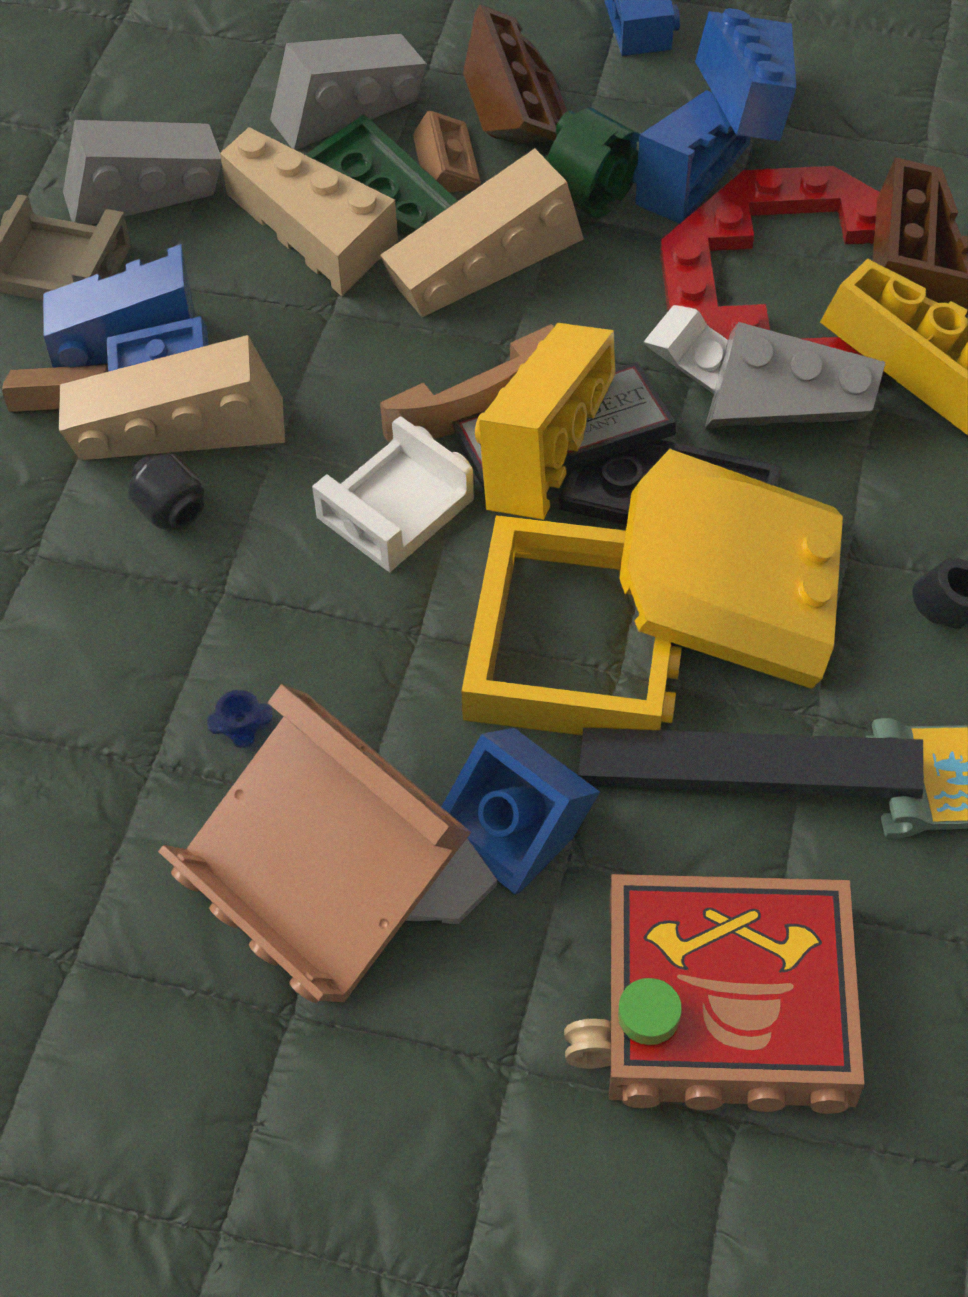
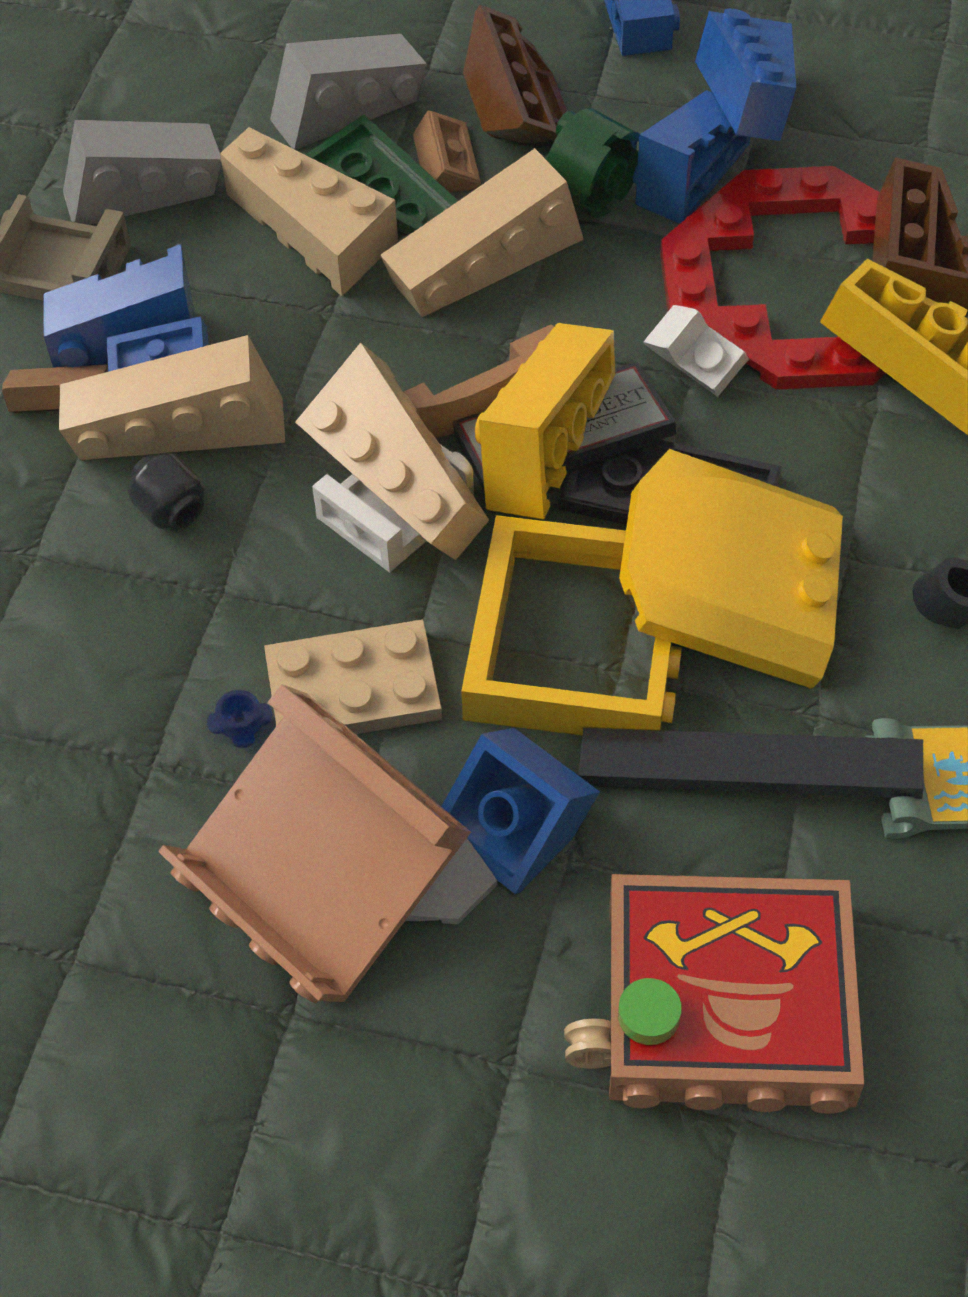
(362, 676): none -> tan plate
(385, 444): none -> tan wedge
(790, 379): light grey wedge -> none

